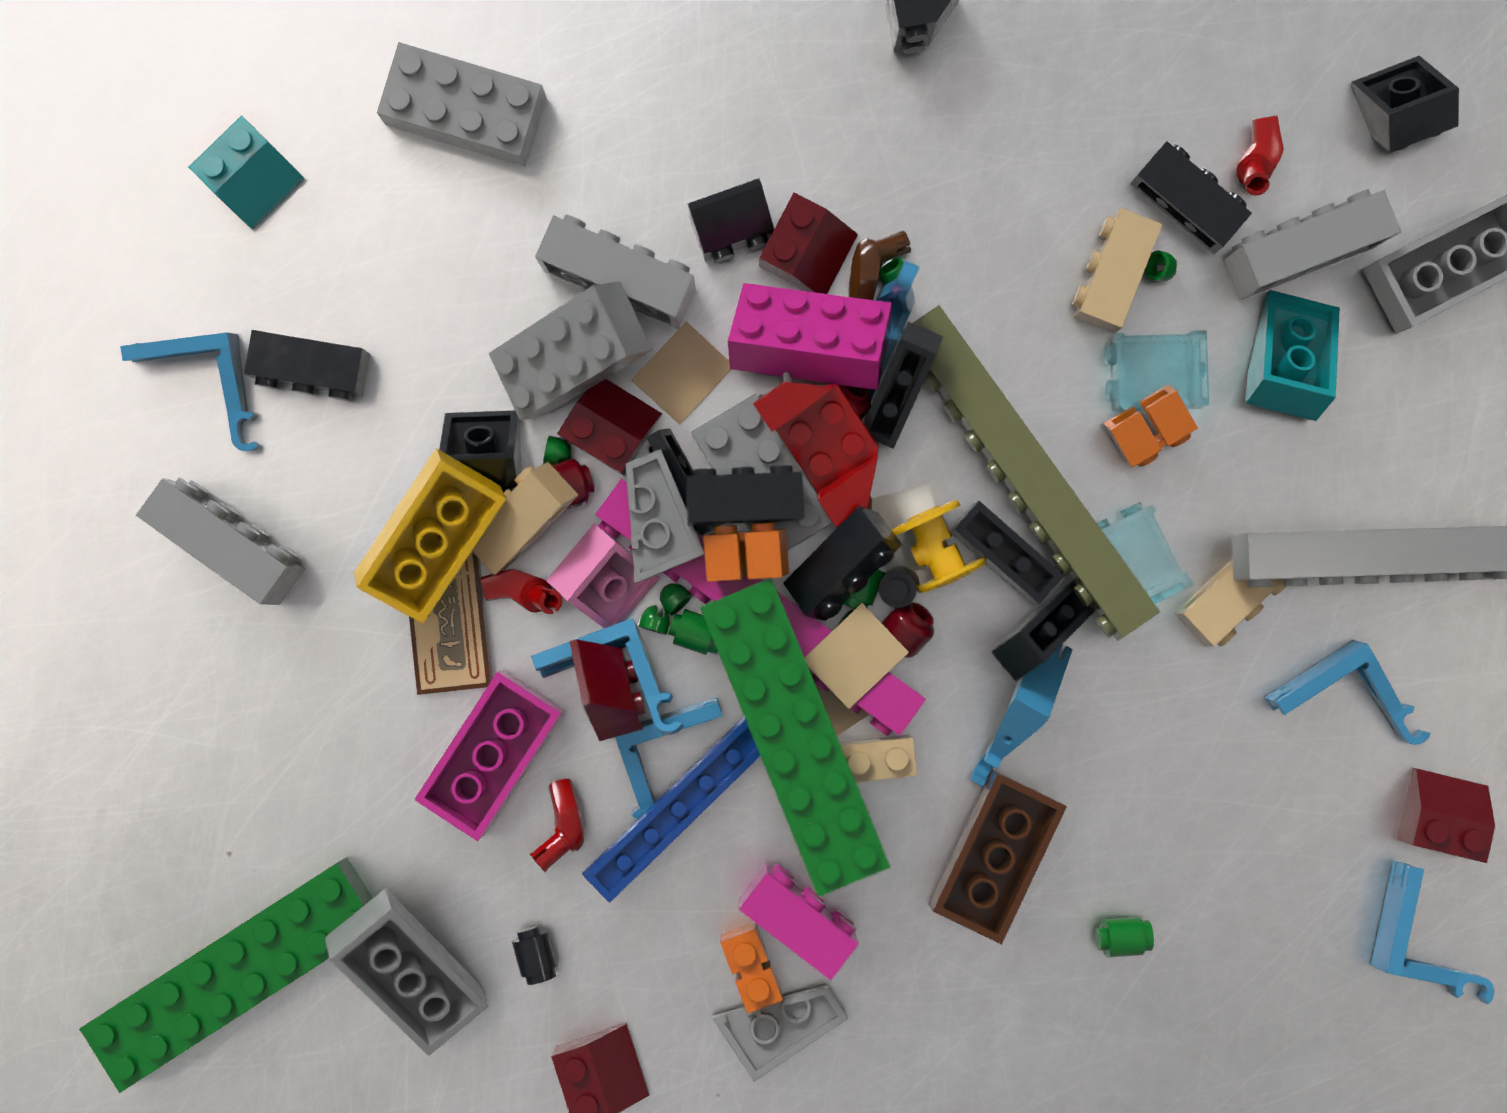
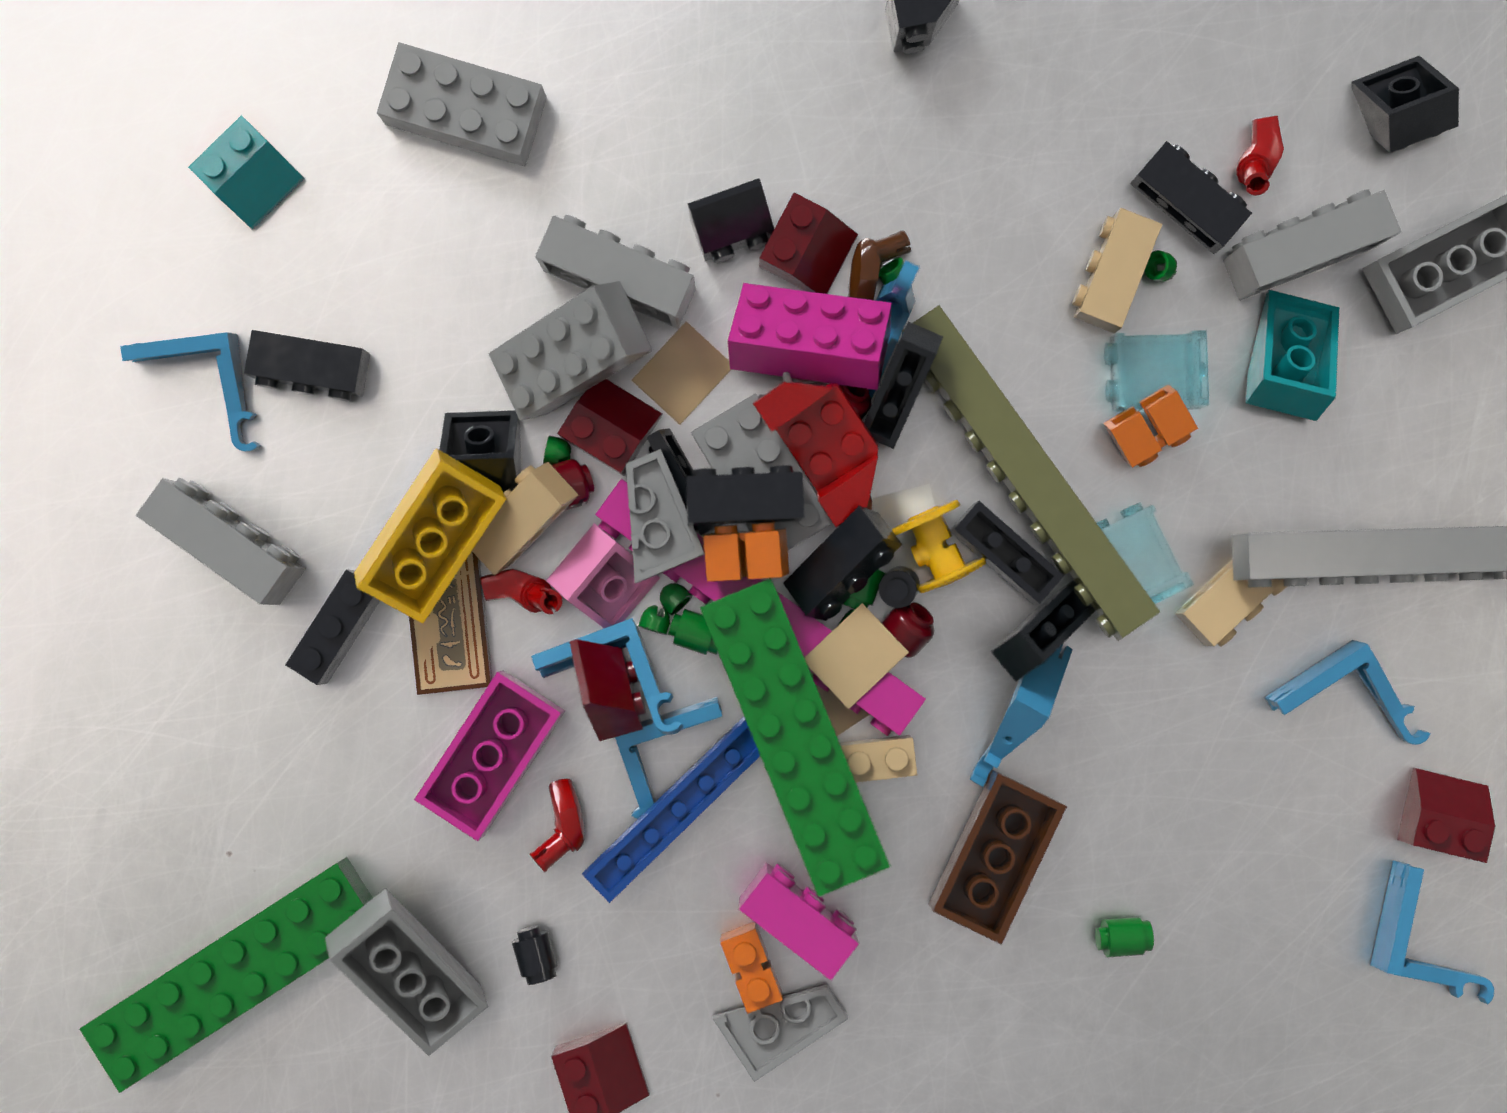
(332, 631): none -> black brick

